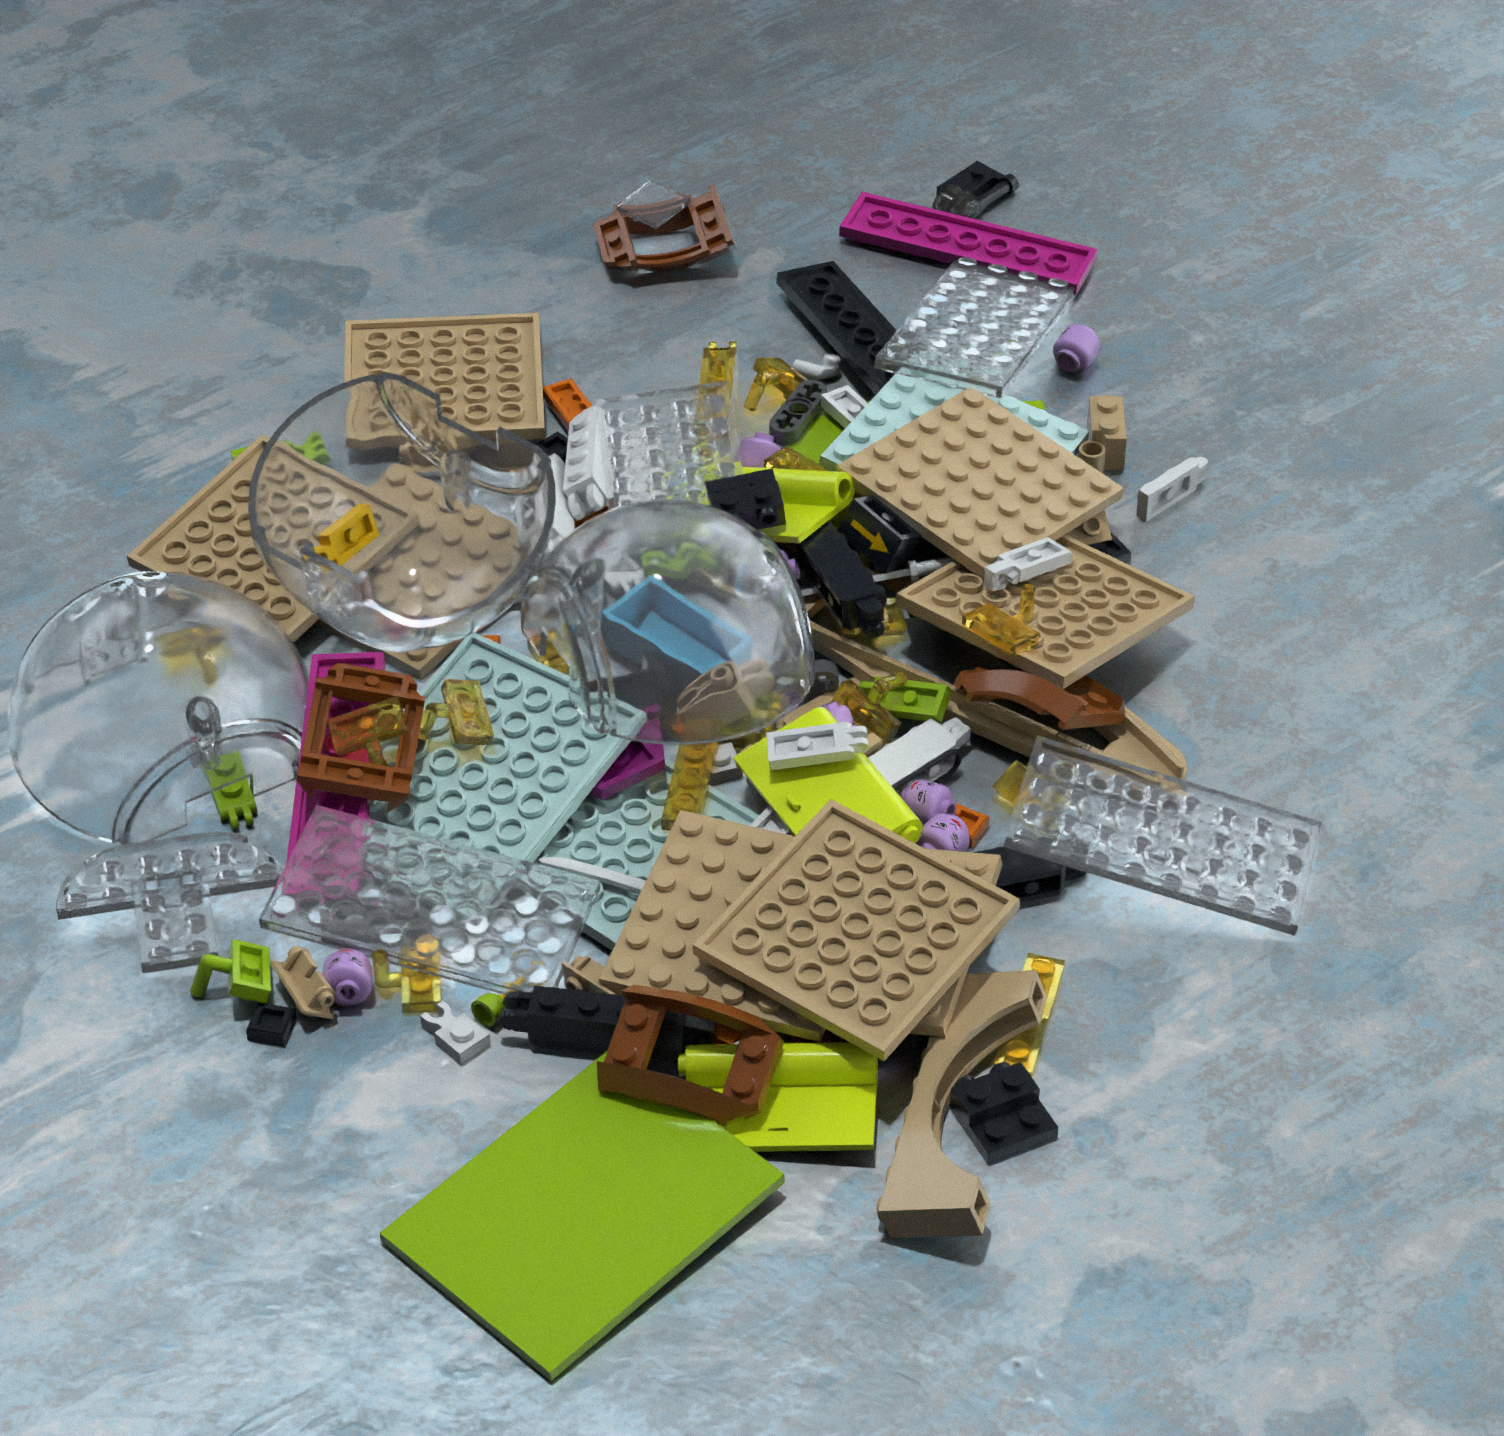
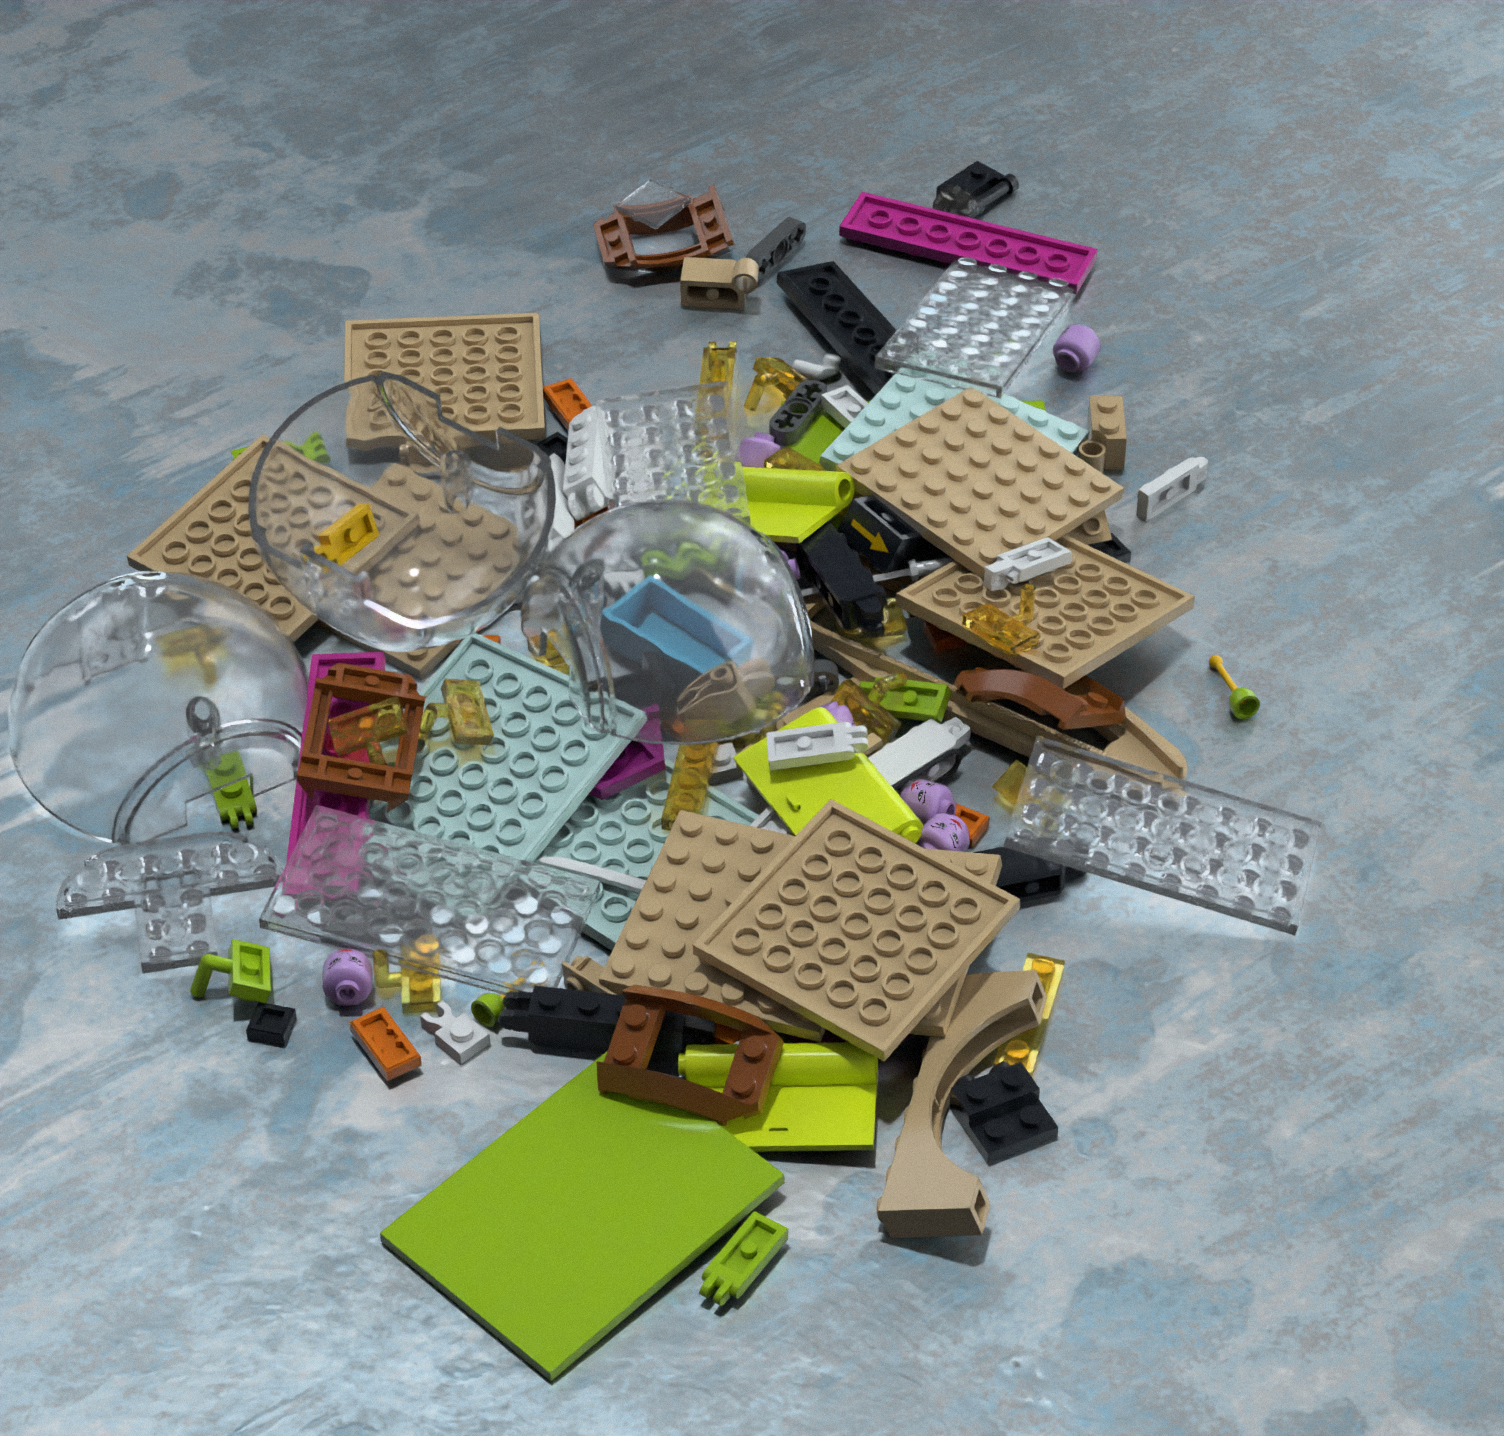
(307, 988): tan hinge -> none
(385, 1043): none -> orange plate
(717, 282): none -> tan hinge
(743, 1258): none -> lime hinge
(750, 497): black plate -> none
(777, 245): none -> dark grey beam
(941, 639): none -> tile
(1241, 700): none -> lime hinge

